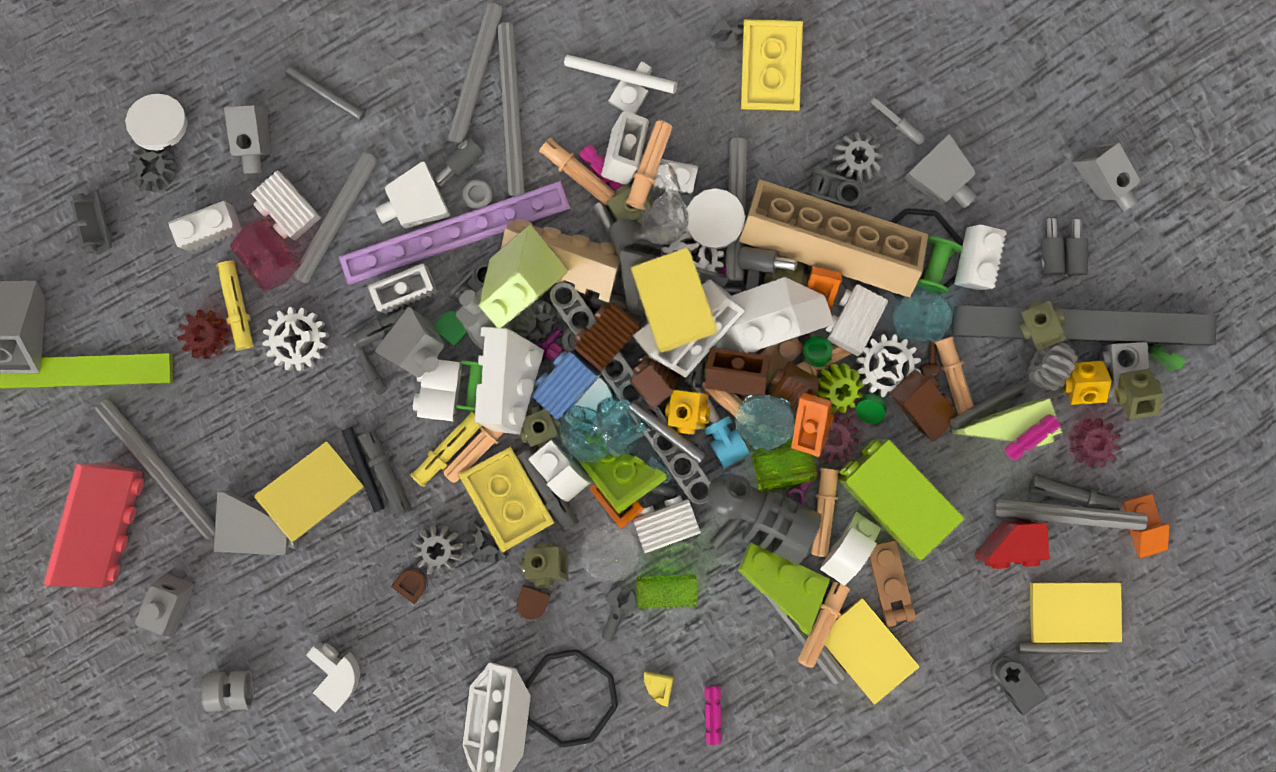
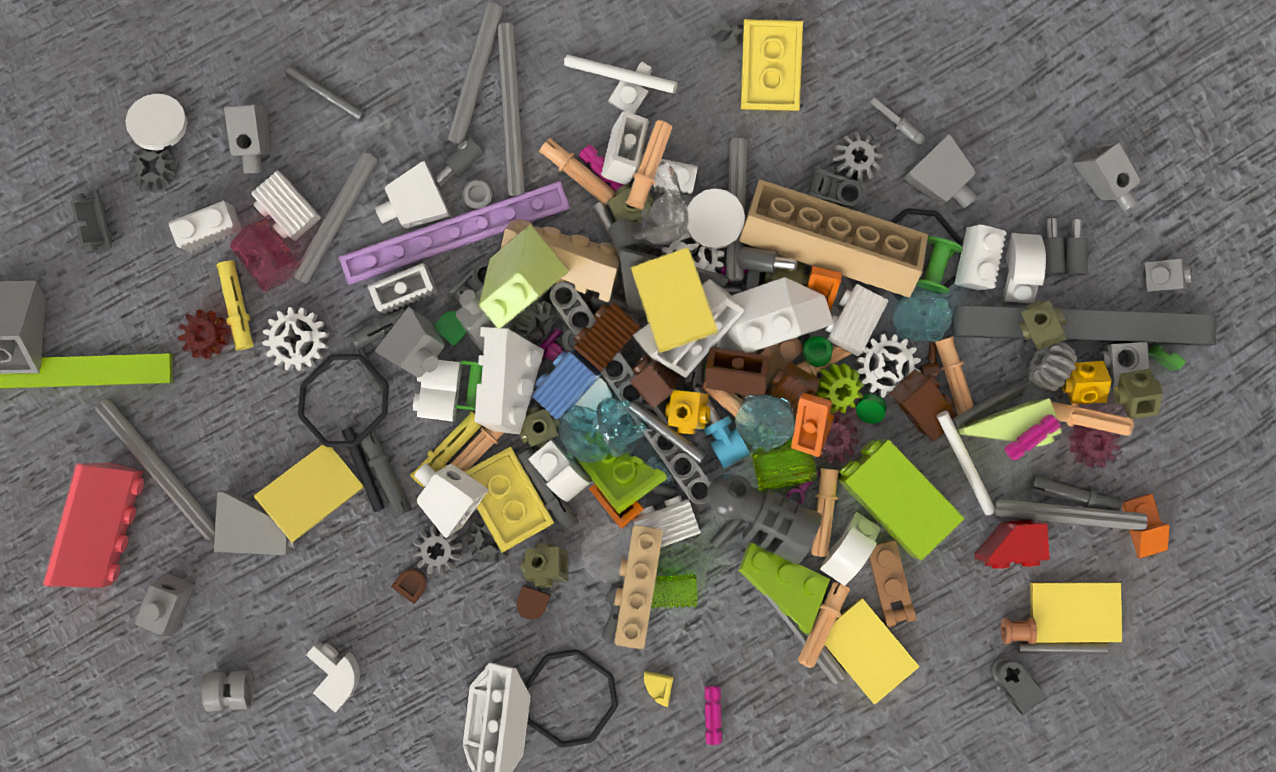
(311, 427): none -> black piece
(448, 496): none -> white torso
(638, 586): none -> tan bracket
(966, 462): none -> white bar
(1018, 631): none -> nougat bush
(1026, 267): none -> white brick
(1094, 419): none -> light nougat axle
(1168, 275): none -> light grey bracket

